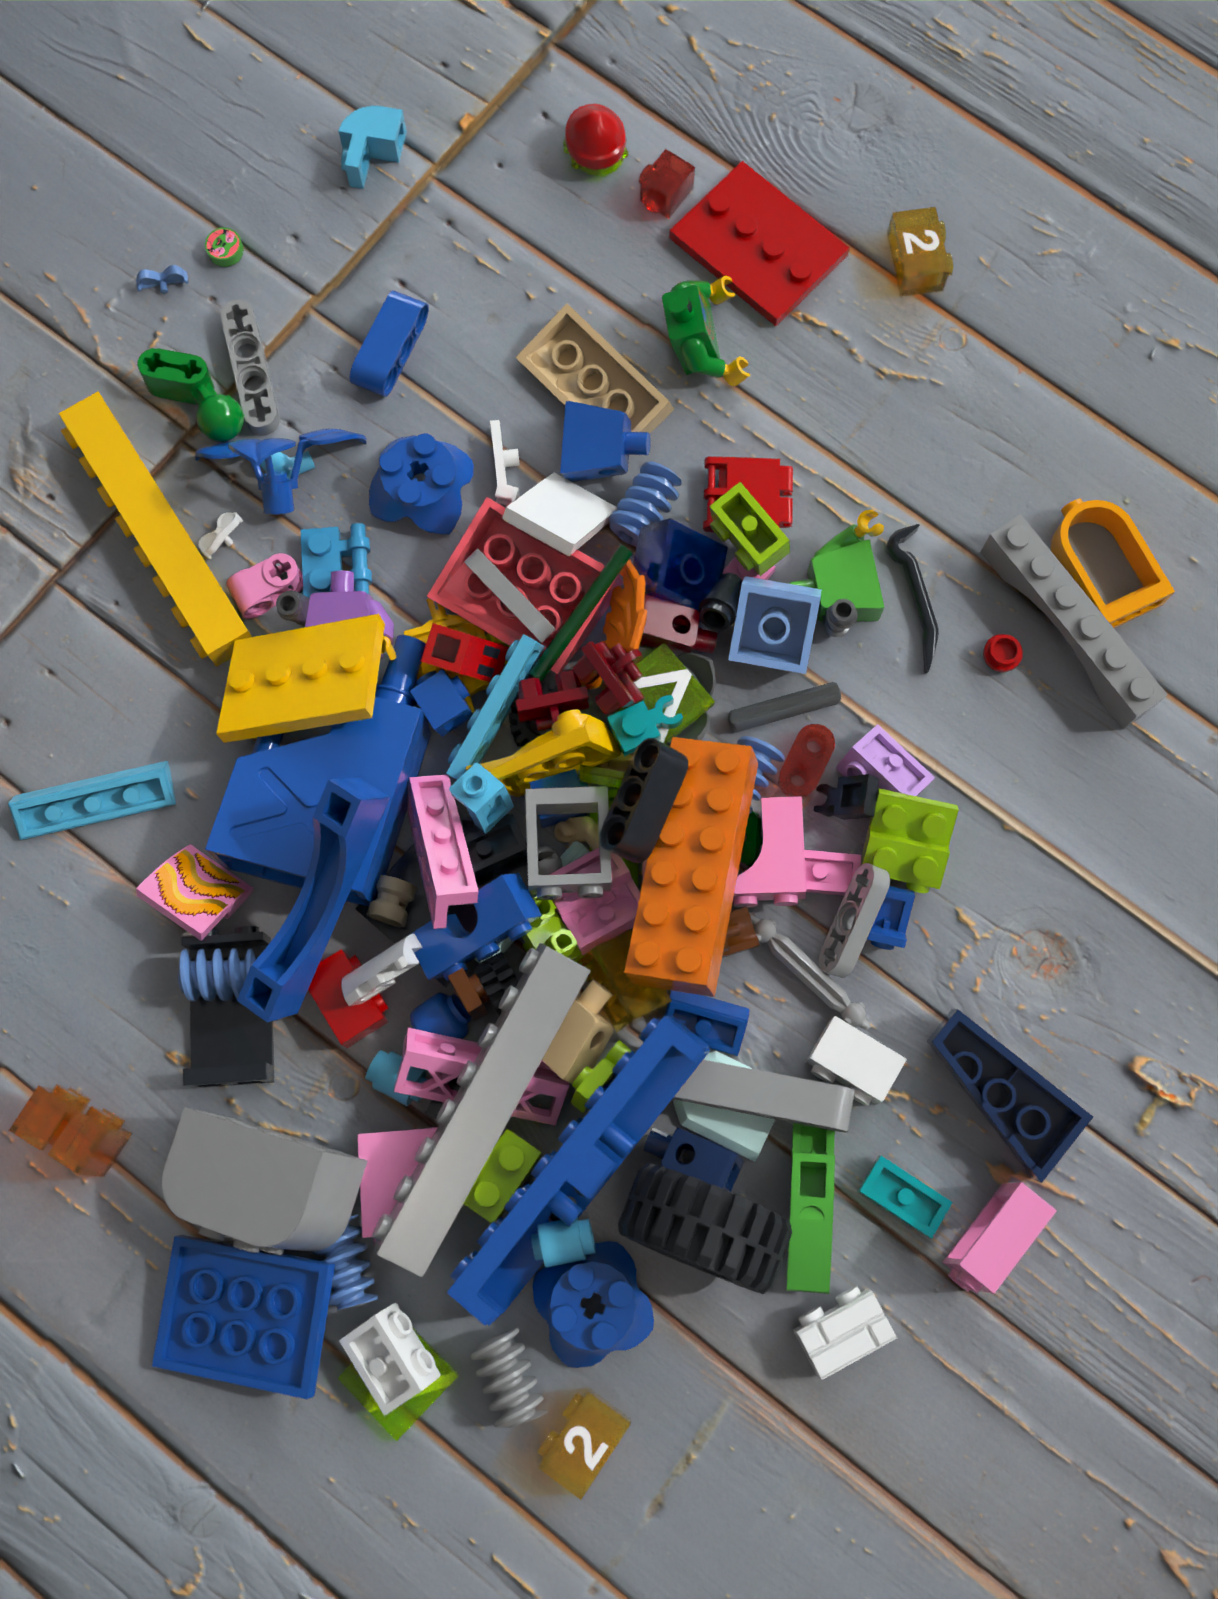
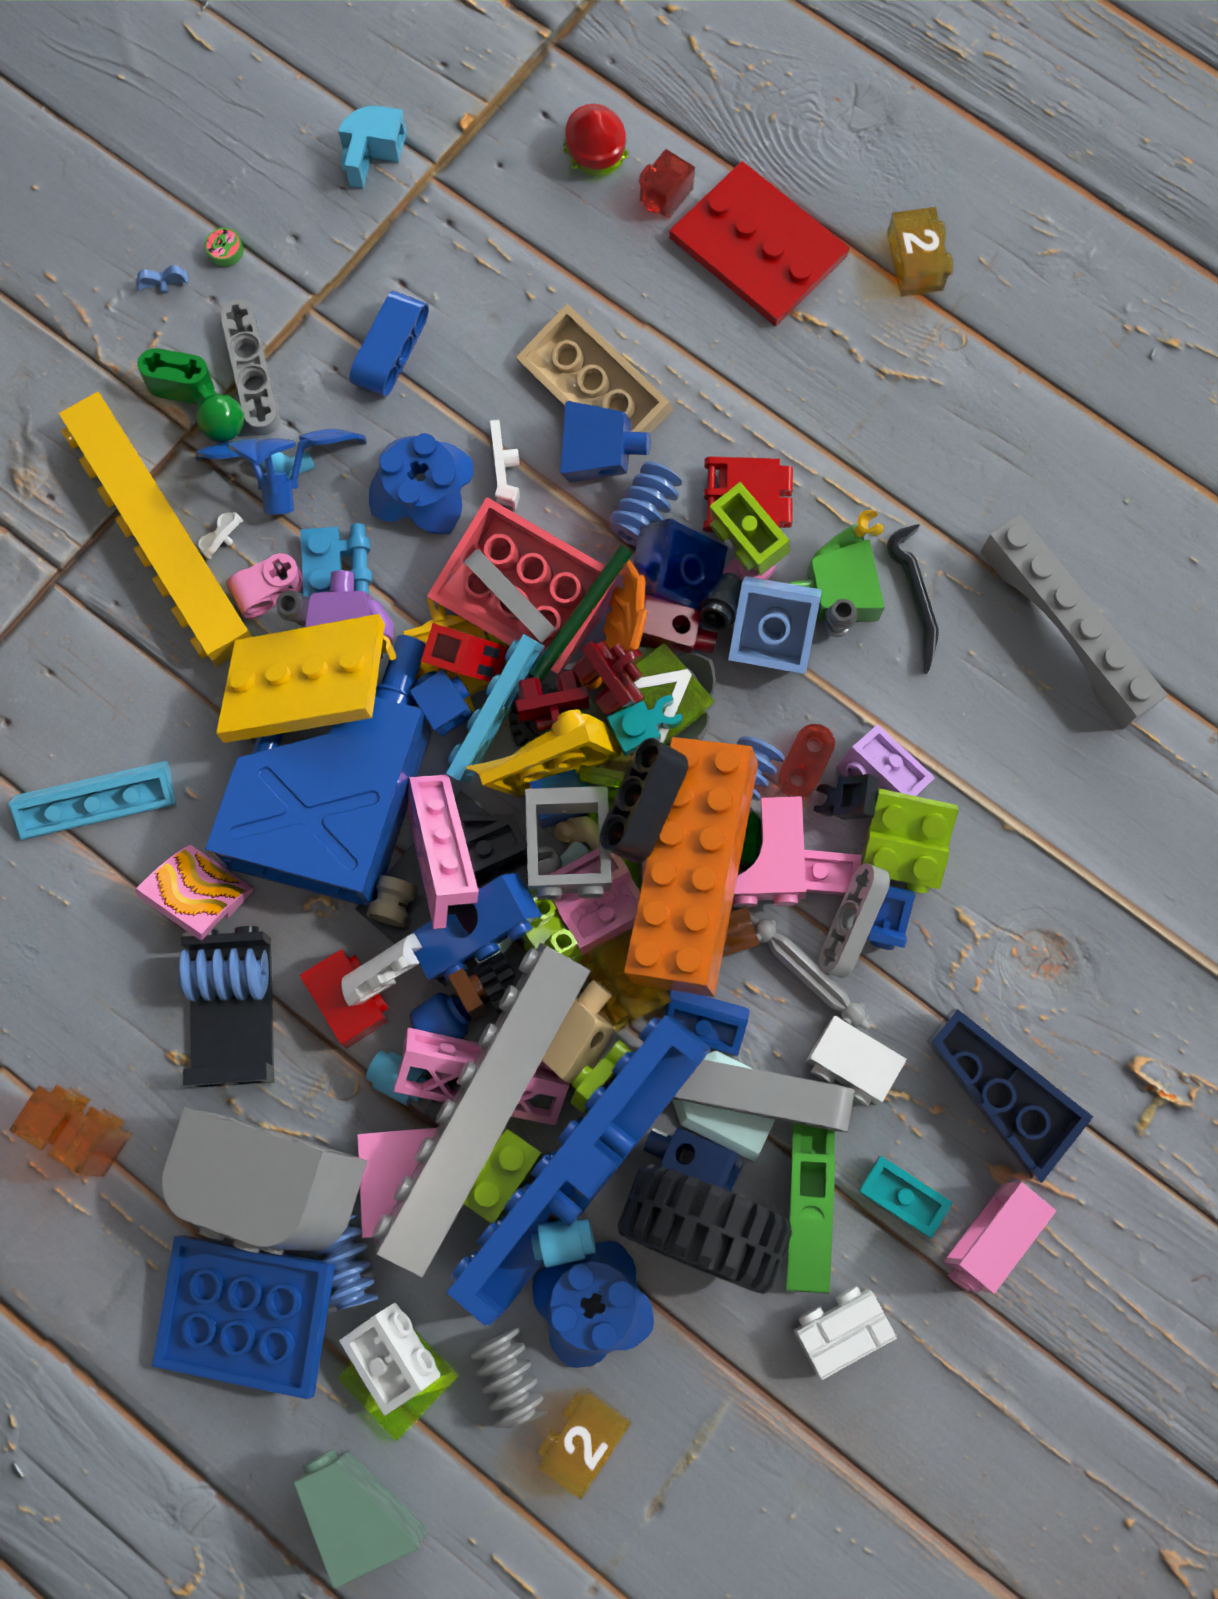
(342, 834): blue arch -> none
(354, 1517): none -> sand green slope
(482, 796): medium azure bracket -> none
(559, 513): white tile -> none
(693, 329): green torso -> none
(784, 707): dark grey axle -> none
(1002, 653): red plate -> none
(1156, 586): light orange window -> none

